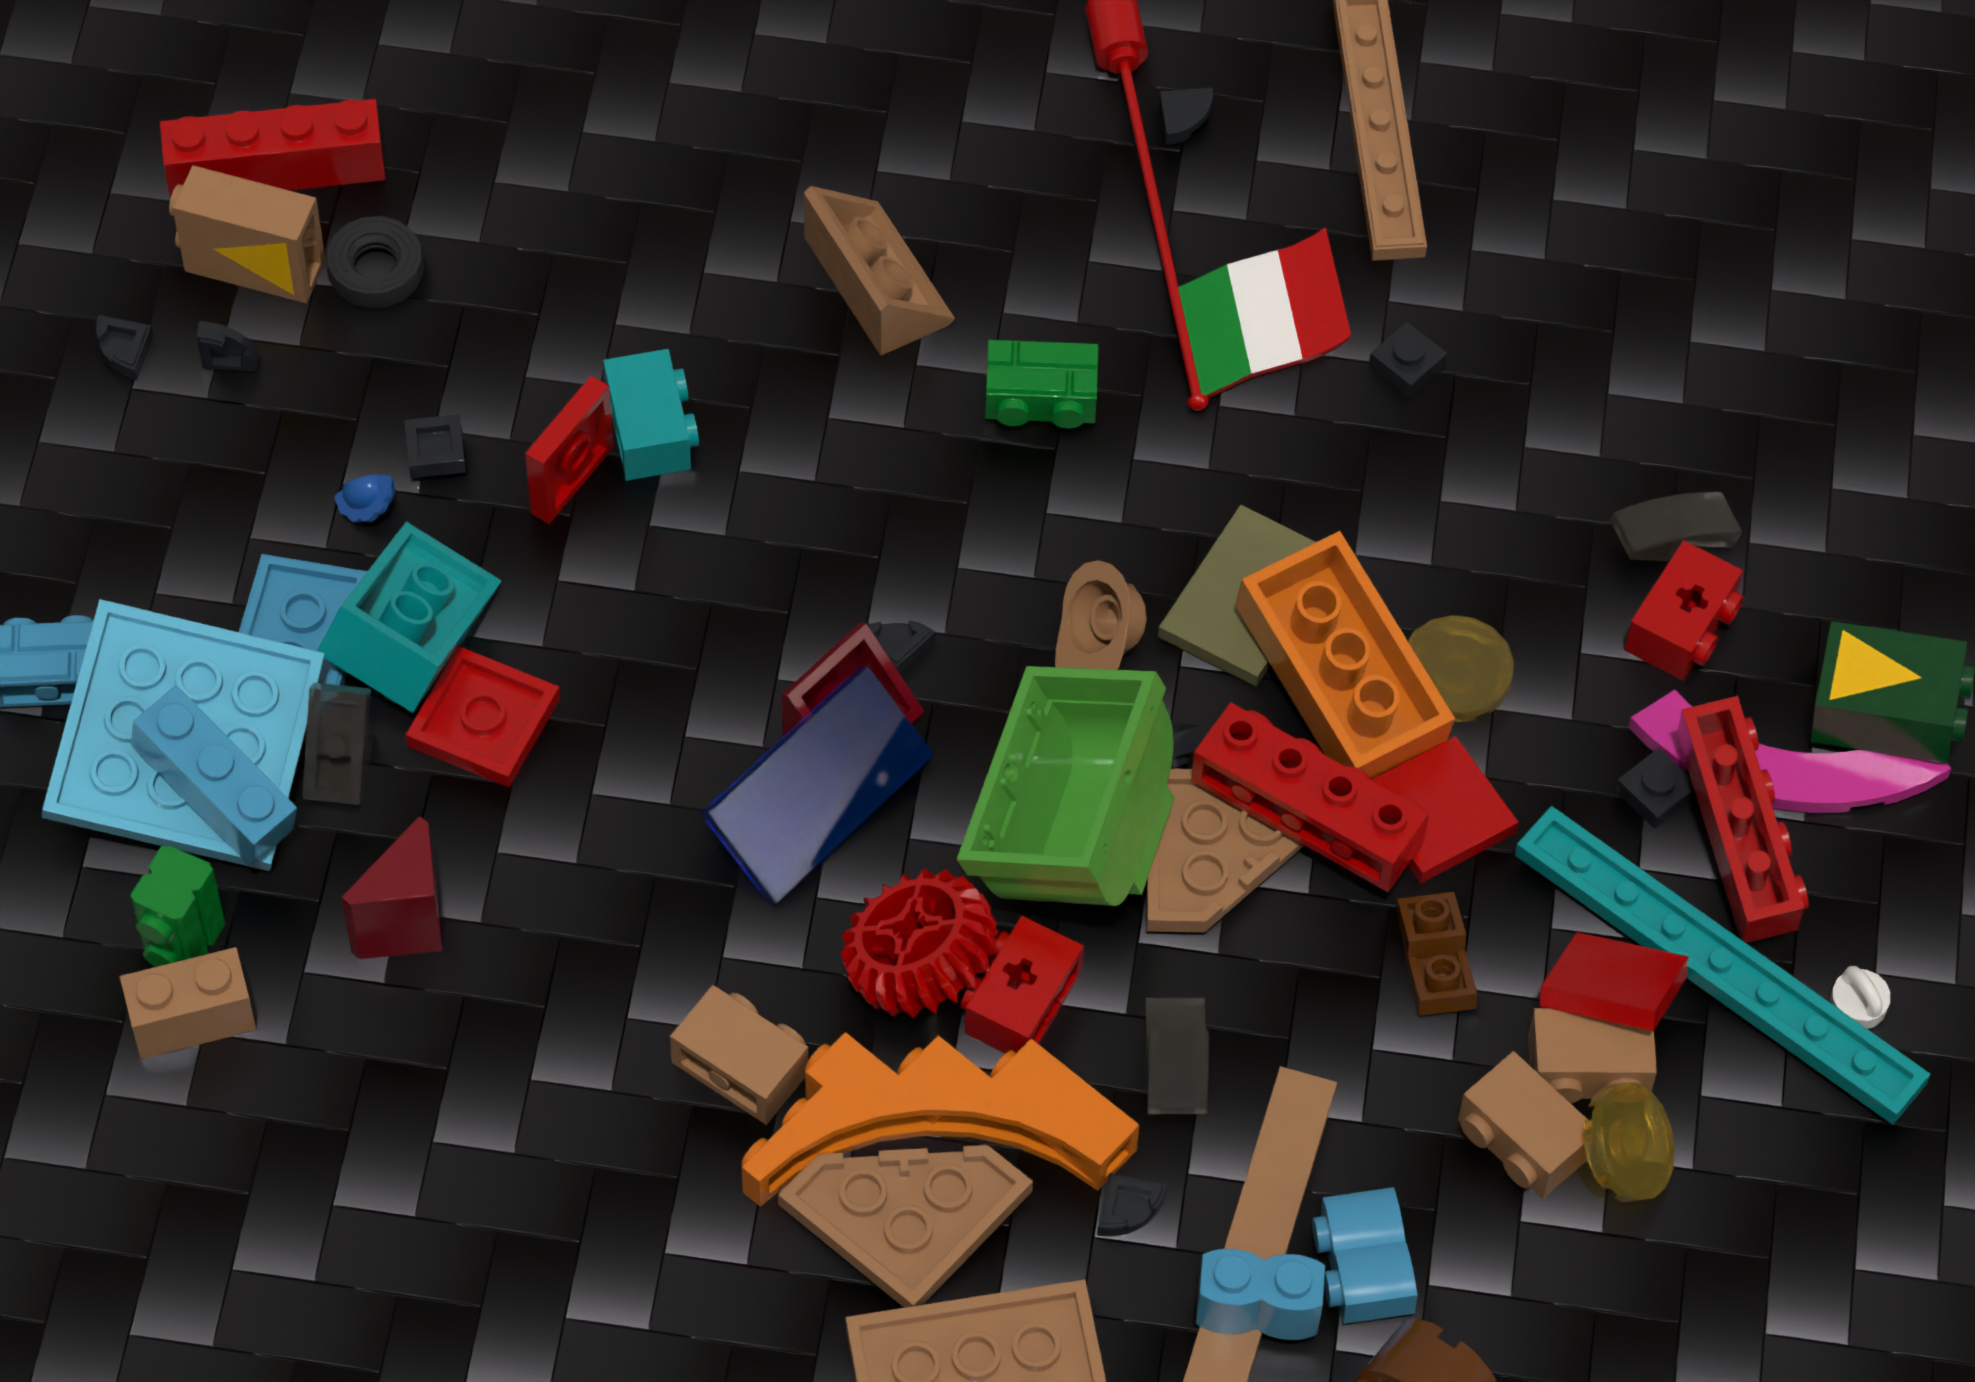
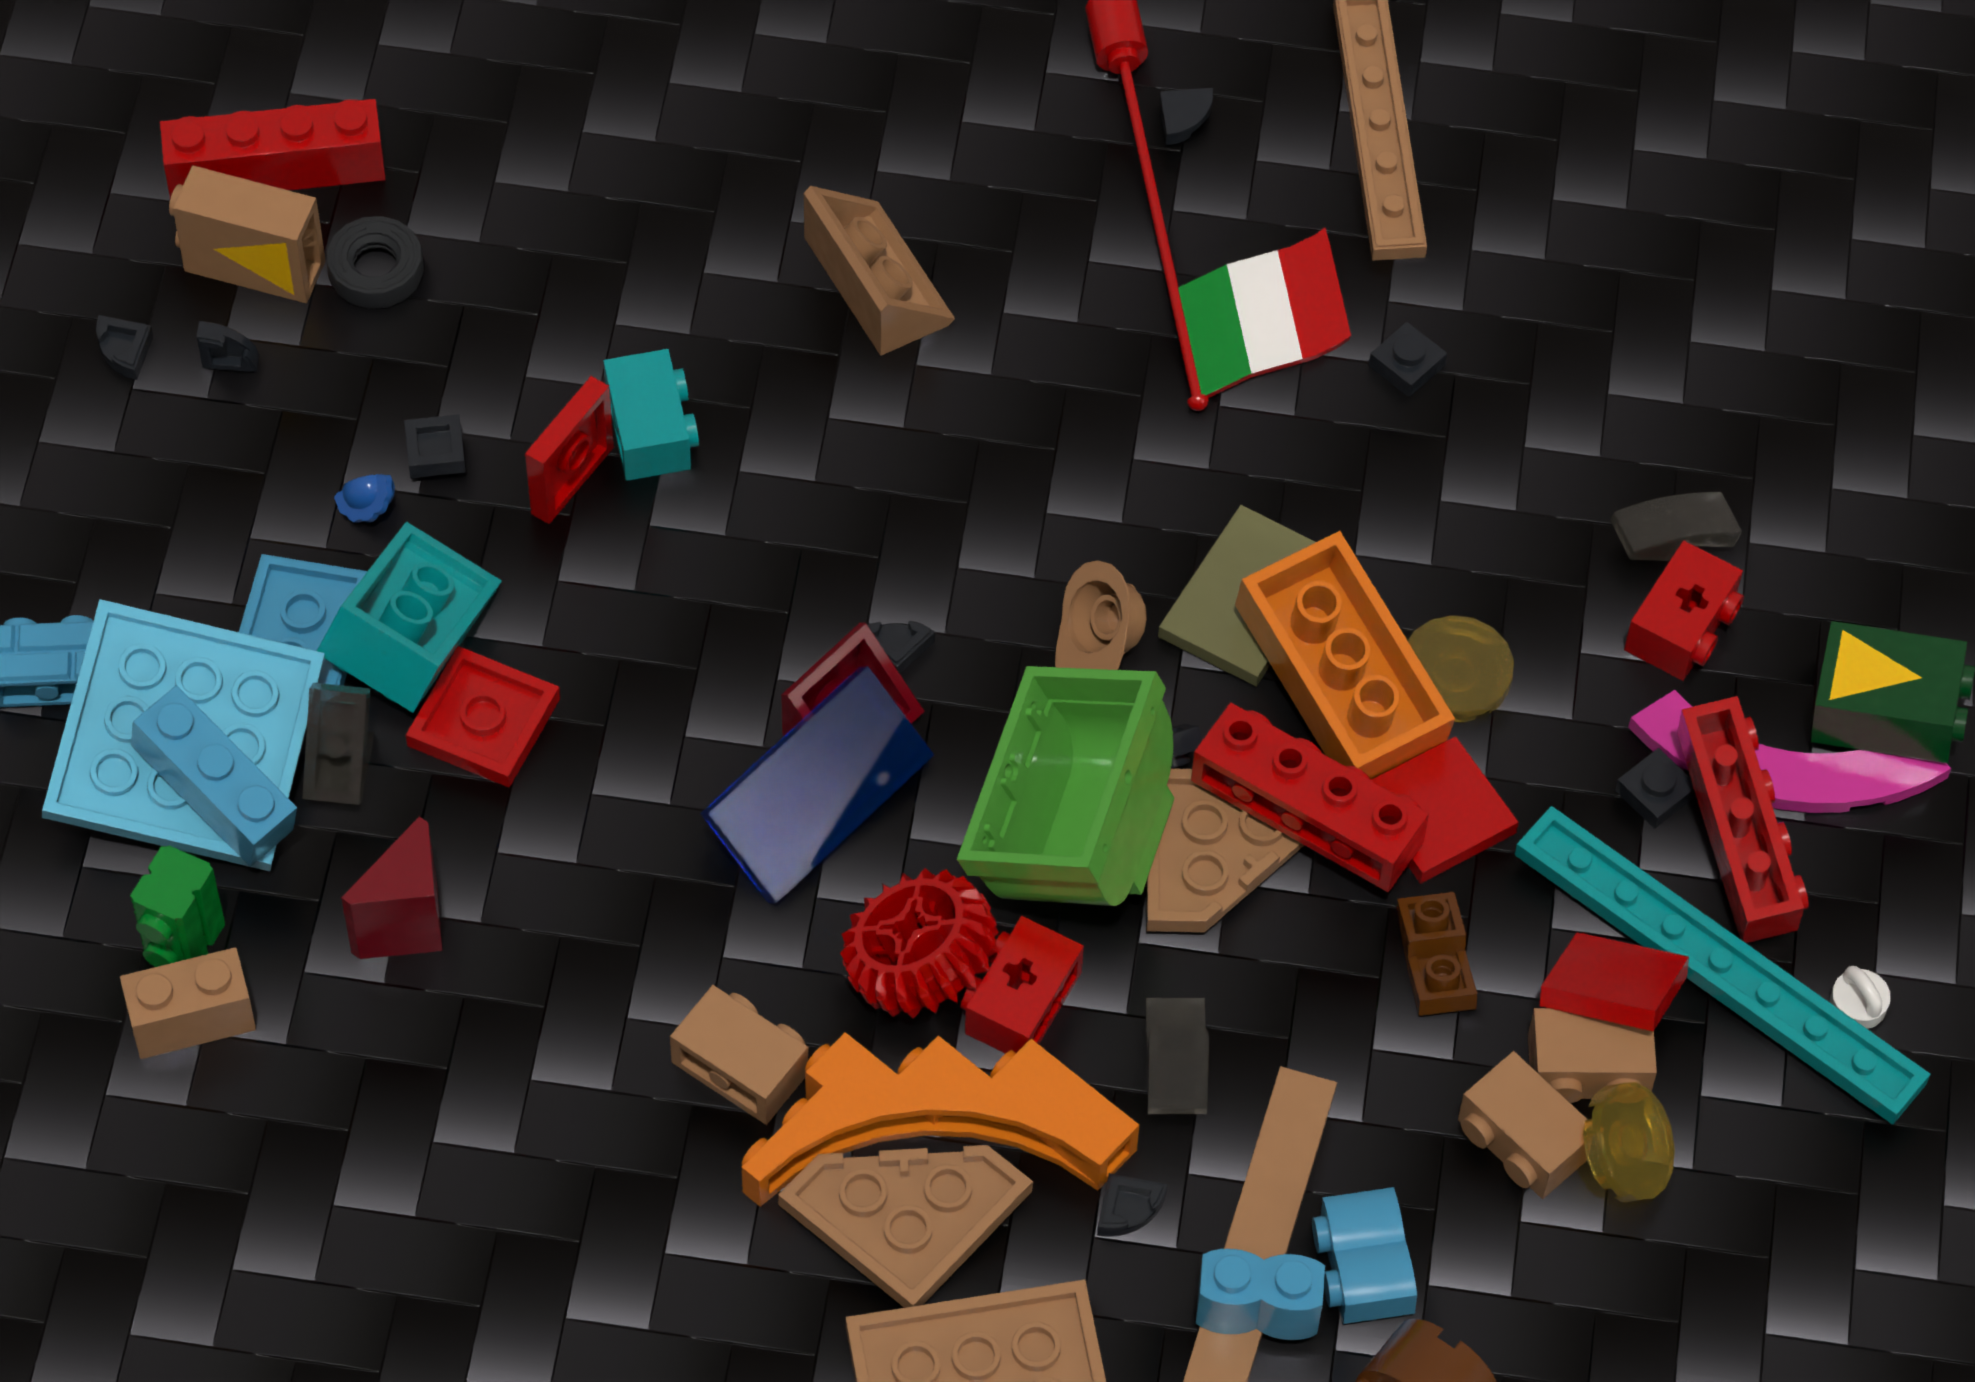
(1041, 382): green brick -> none

